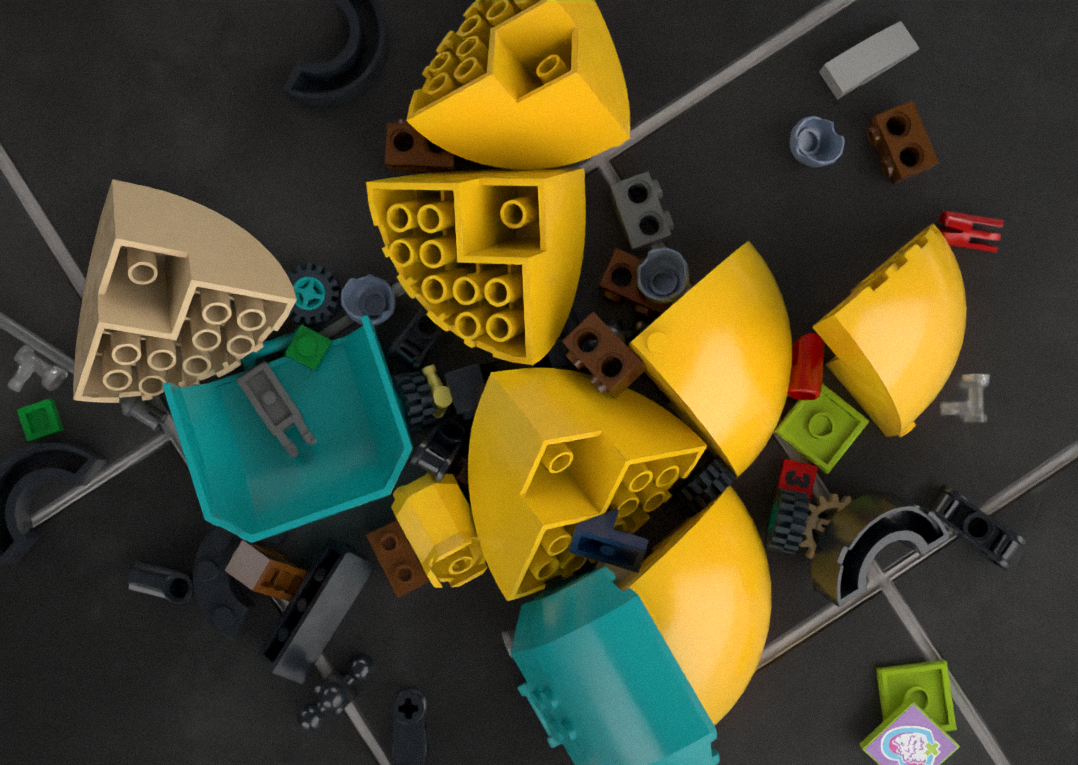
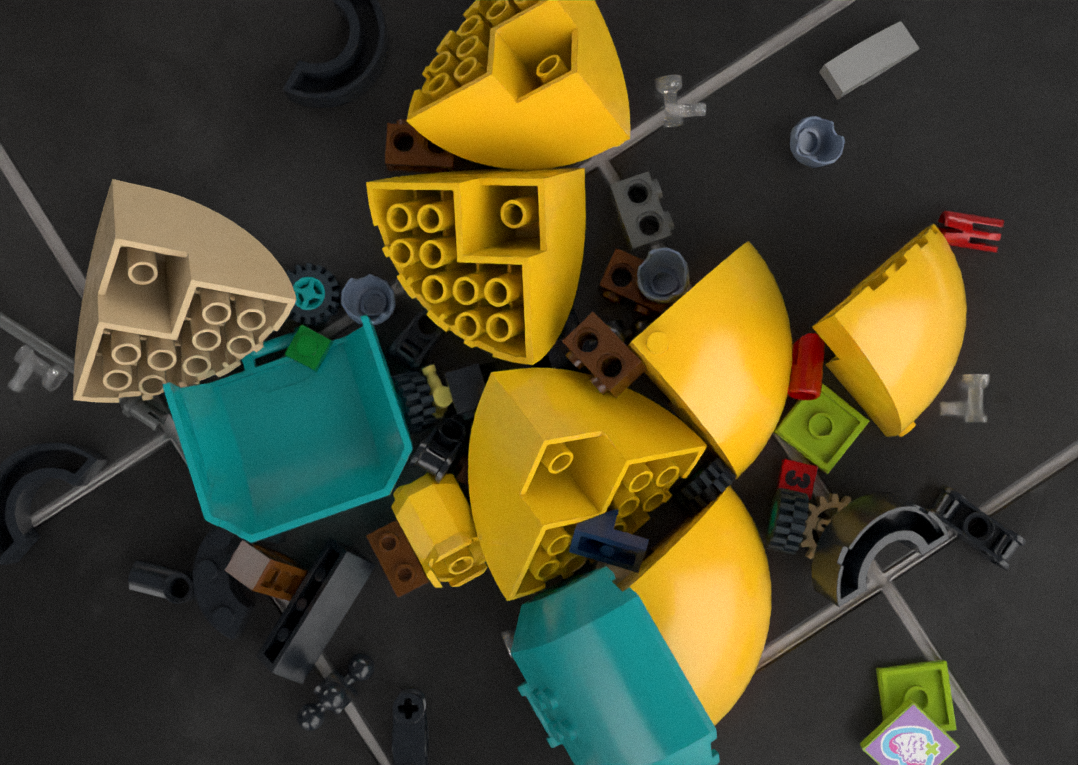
(40, 420): green plate -> none
(274, 405): dark grey hinge -> none
(676, 112): none -> clear piece
(911, 140): reddish brown brick -> none

